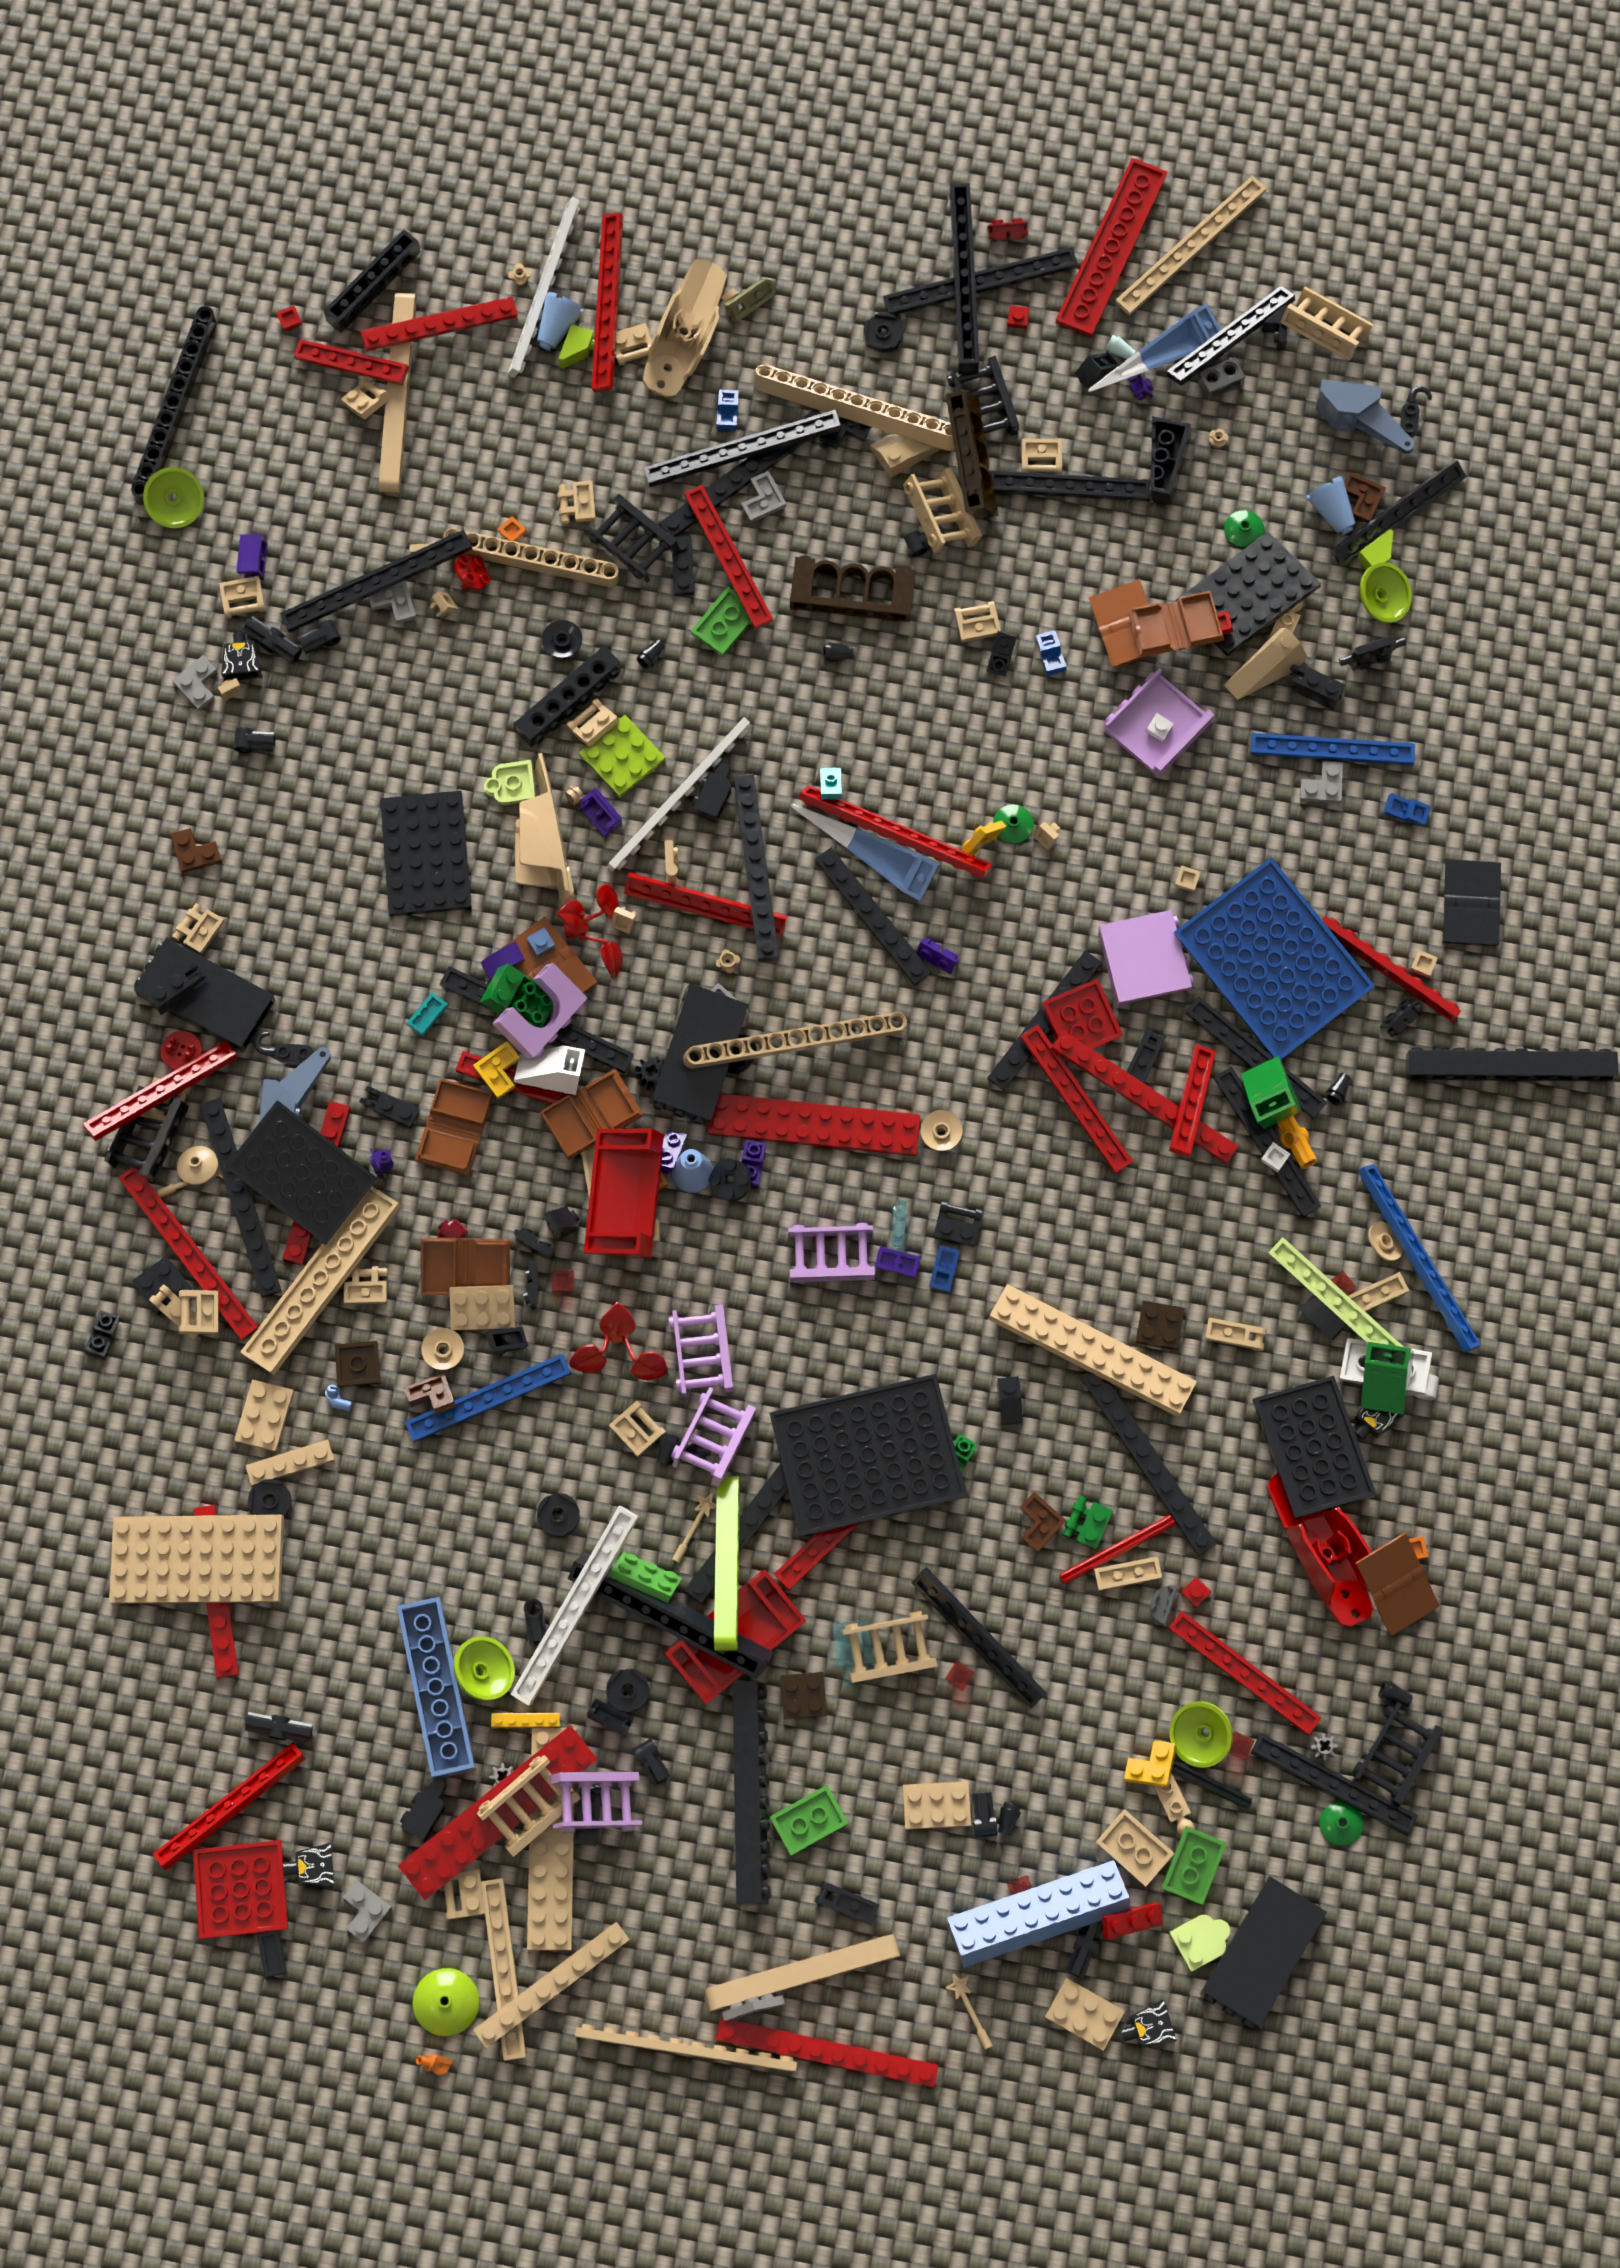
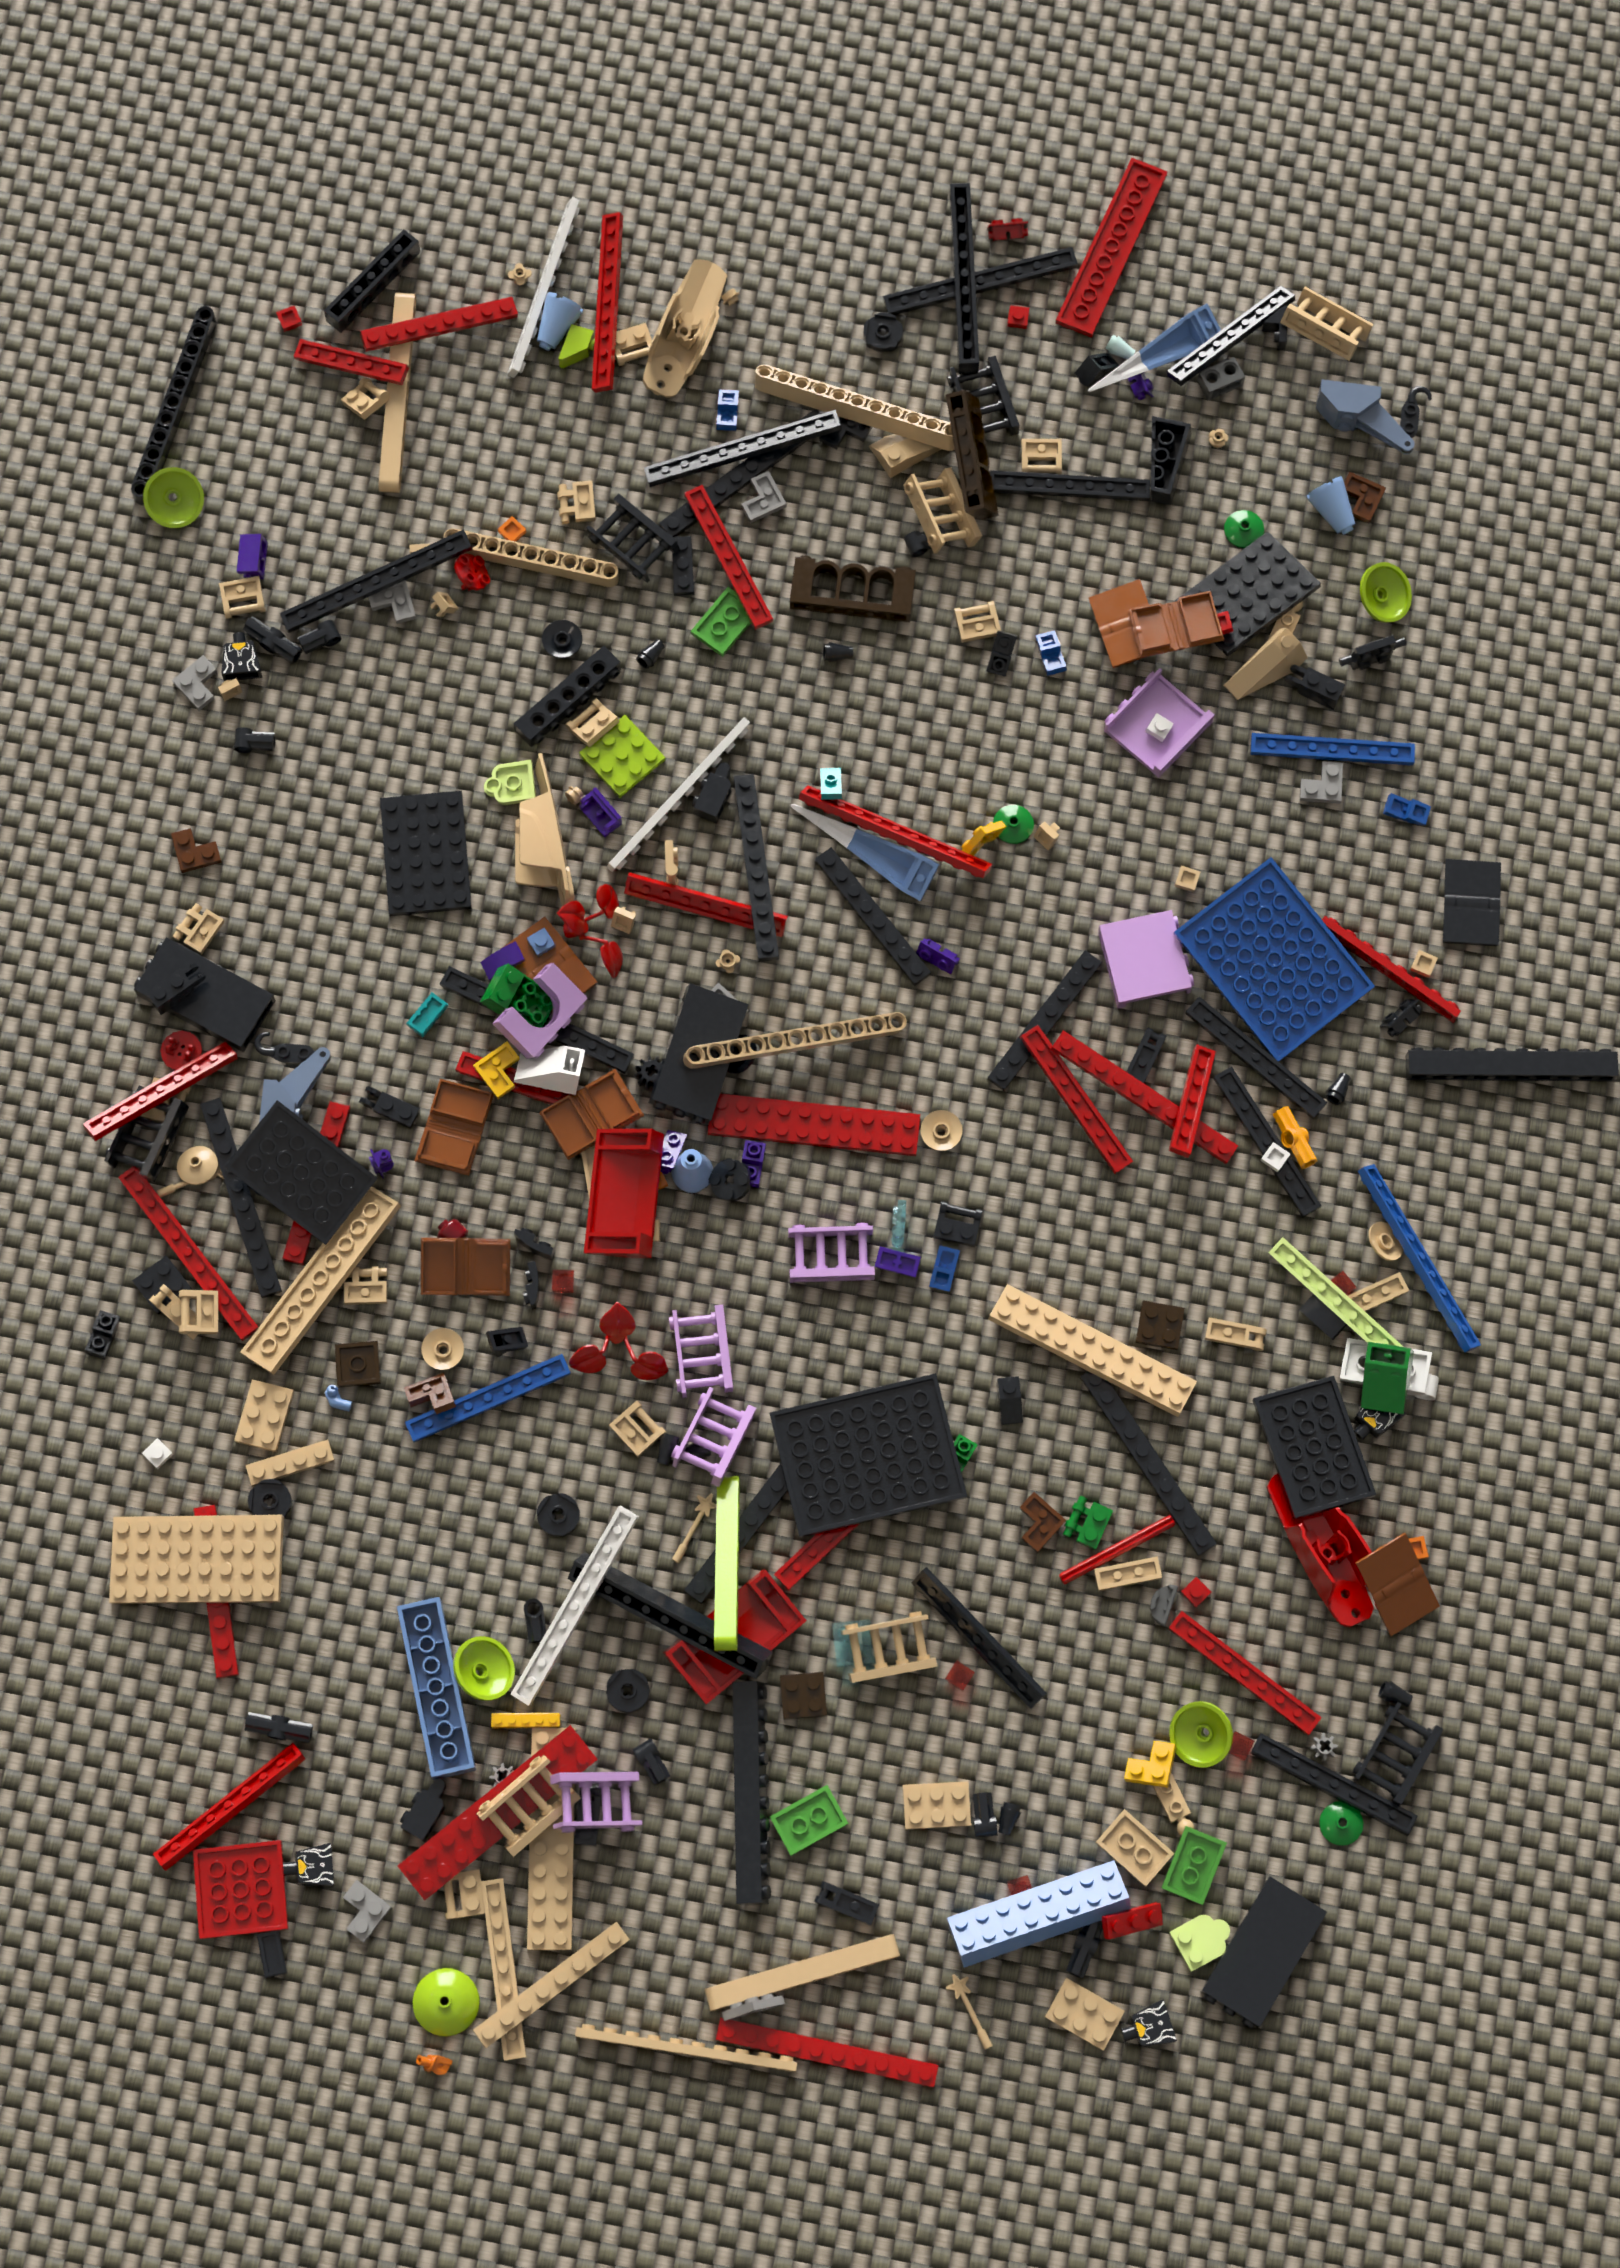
(157, 1453): none -> white plate
(482, 1307): tan plate -> none
(561, 1222): black slope -> none
(610, 1717): black hinge -> none
(645, 1577): bright green plate -> none
(751, 299): olive plate -> none
(1084, 1015): red plate -> none
(1190, 245): tan plate -> none
(1211, 1785): black axle -> none
(1270, 1093): green slope -> none
(1377, 551): lime slope -> none
(1399, 512): black plate -> none

